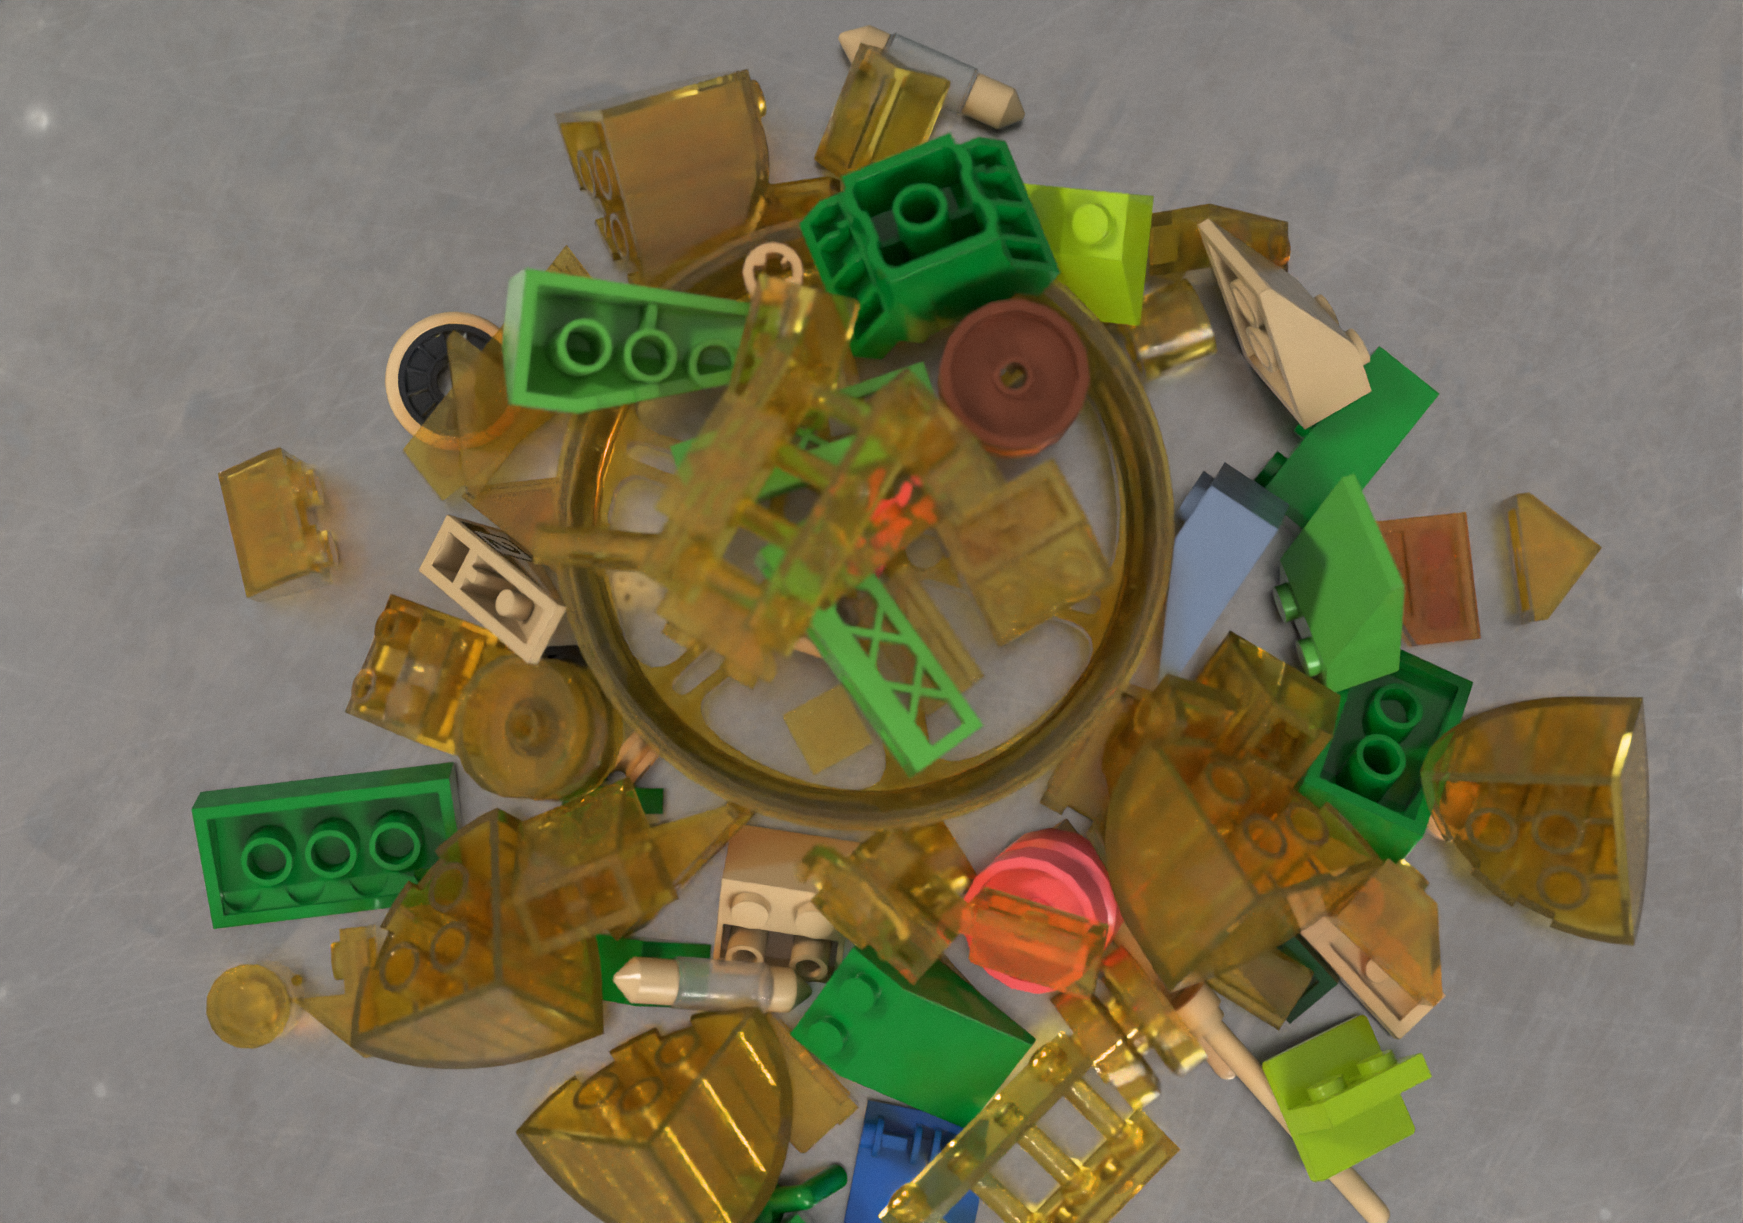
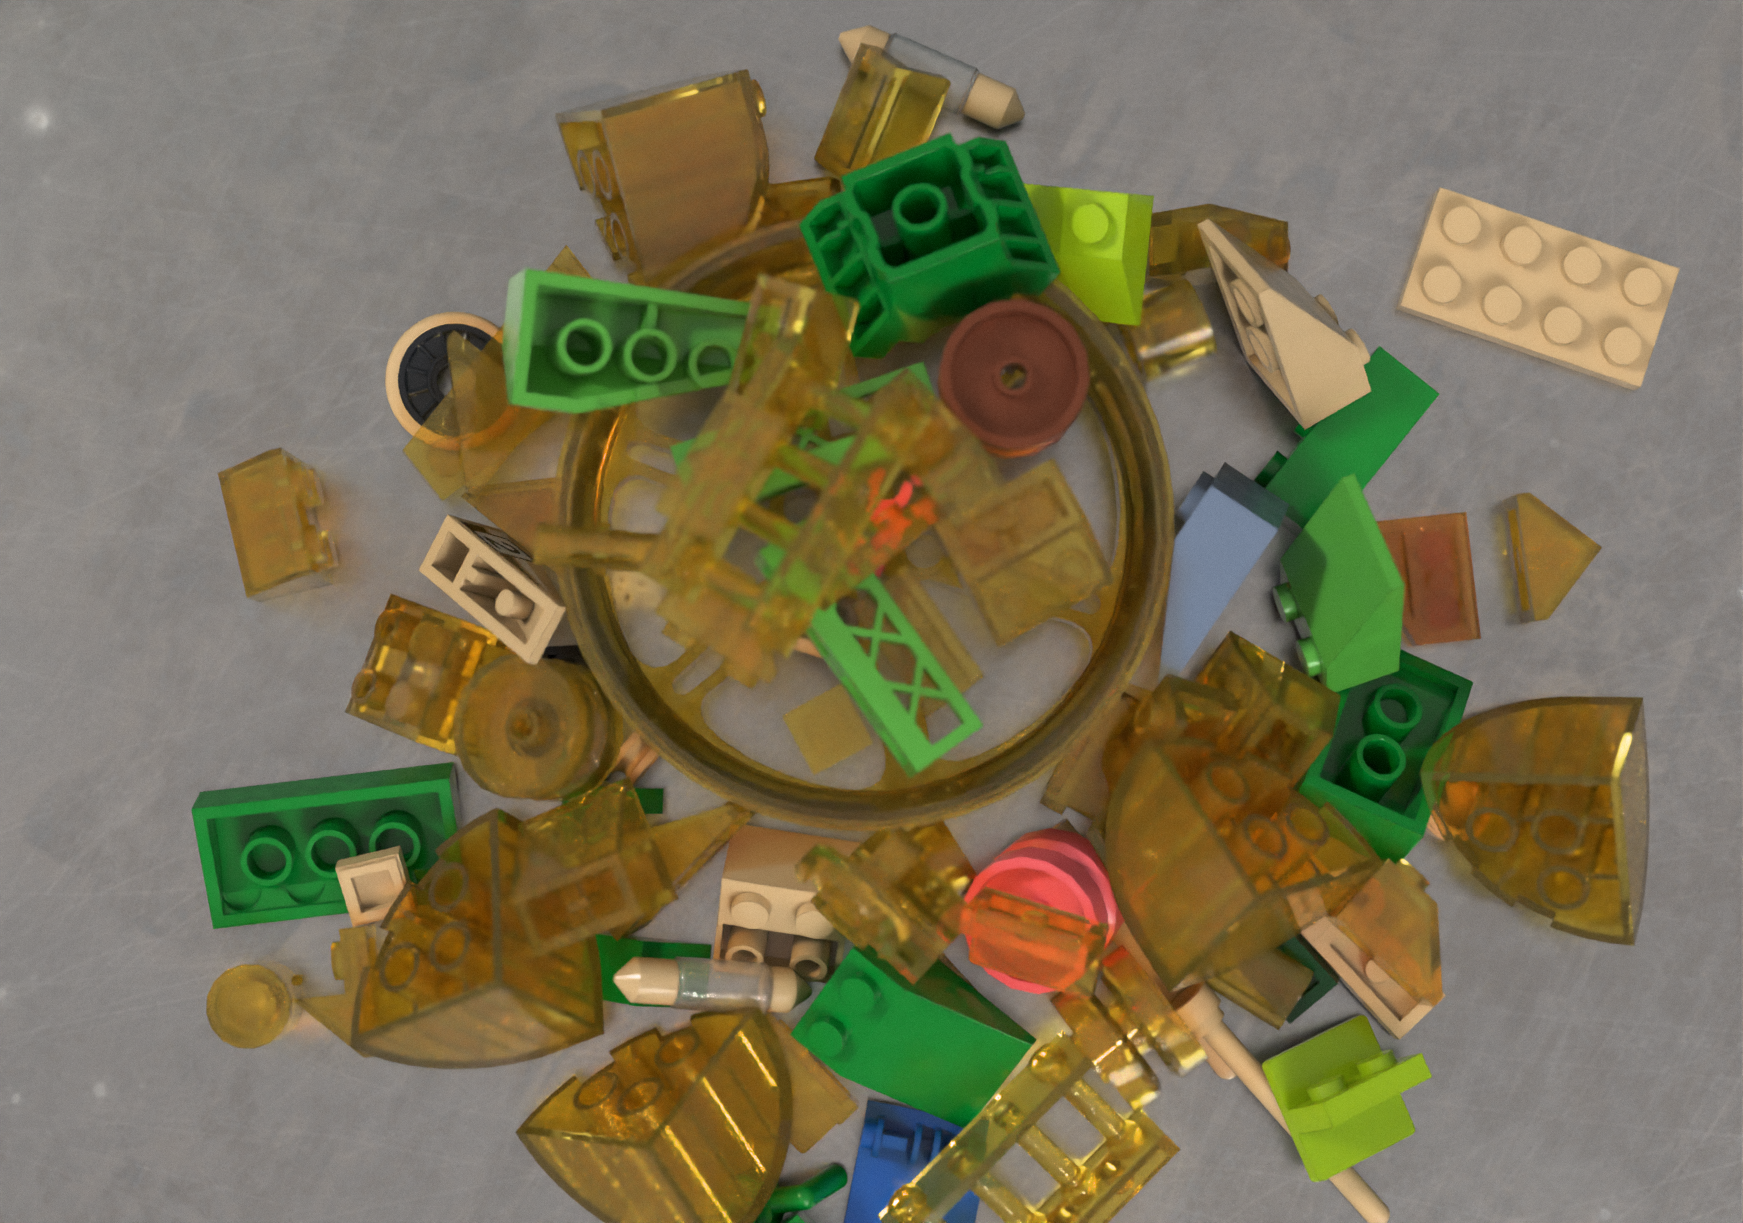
(372, 883): none -> tan tile
(758, 262): tan bush -> none
(1538, 289): none -> tan plate

